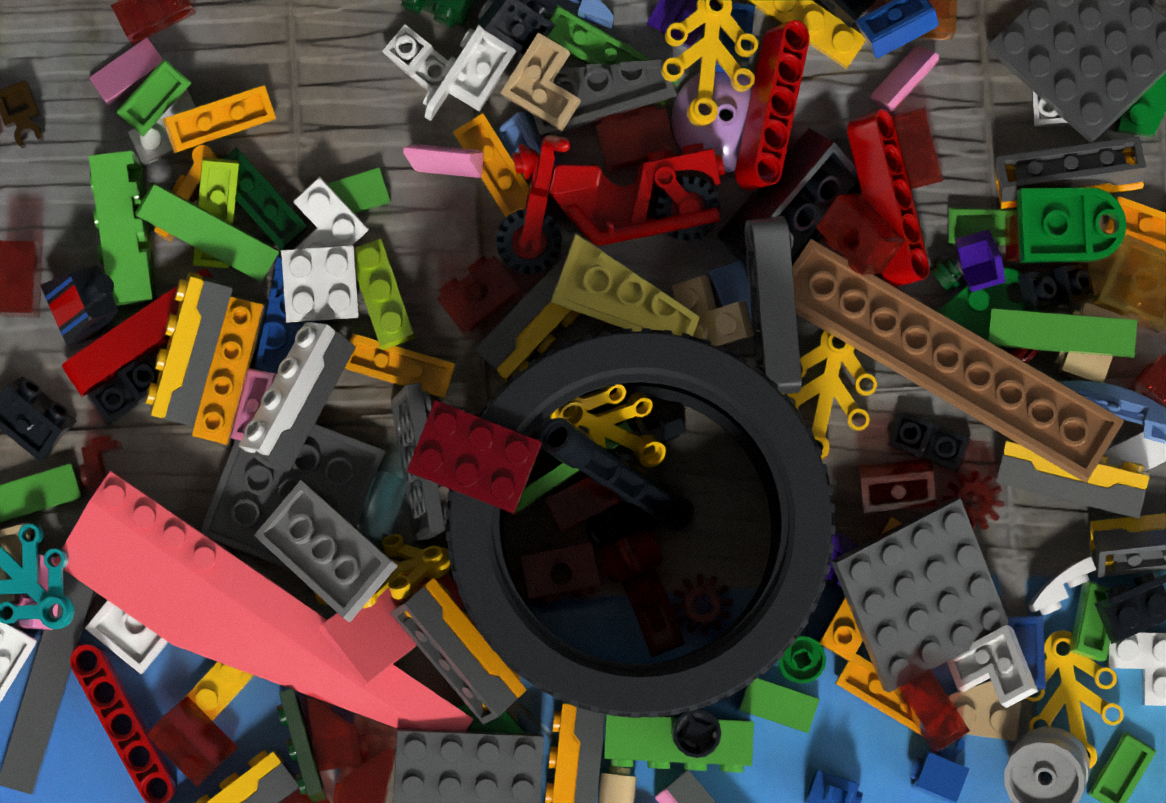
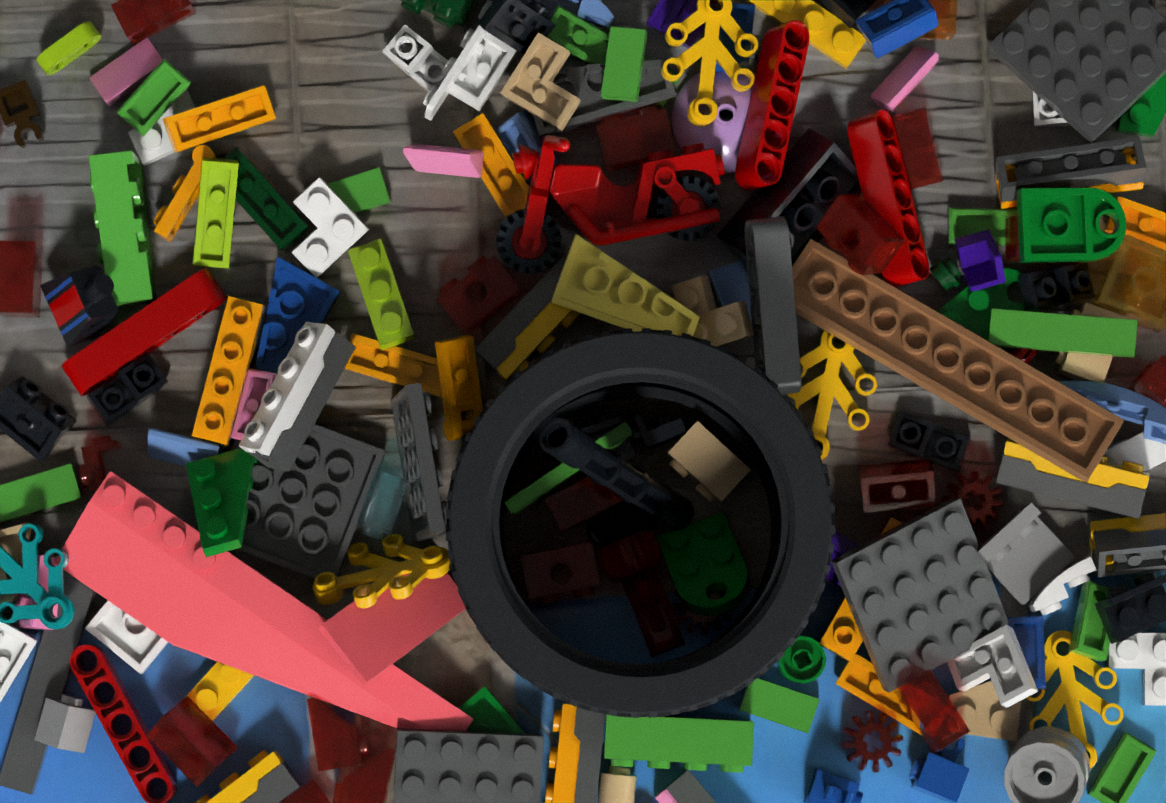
(65, 724): none -> light grey brick
(68, 48): none -> lime beam
(179, 448): none -> medium blue slope
(189, 349): piece -> none
(207, 232): bright green tile -> none
(220, 498): none -> green wing
(301, 746): dark green plate -> none
(319, 284): white plate -> none
(325, 551): light grey plate -> none
(458, 384): none -> light orange plate
(458, 650): dark grey piece -> none
(474, 457): dark red plate -> none
(624, 64): none -> bright green tile
(646, 448): yellow plant -> none
(696, 733): black wheel -> none
(704, 561): none -> green plate
(707, 463): none -> tan brick
(860, 746): none -> clear red gear
(1024, 554): none -> light grey bracket

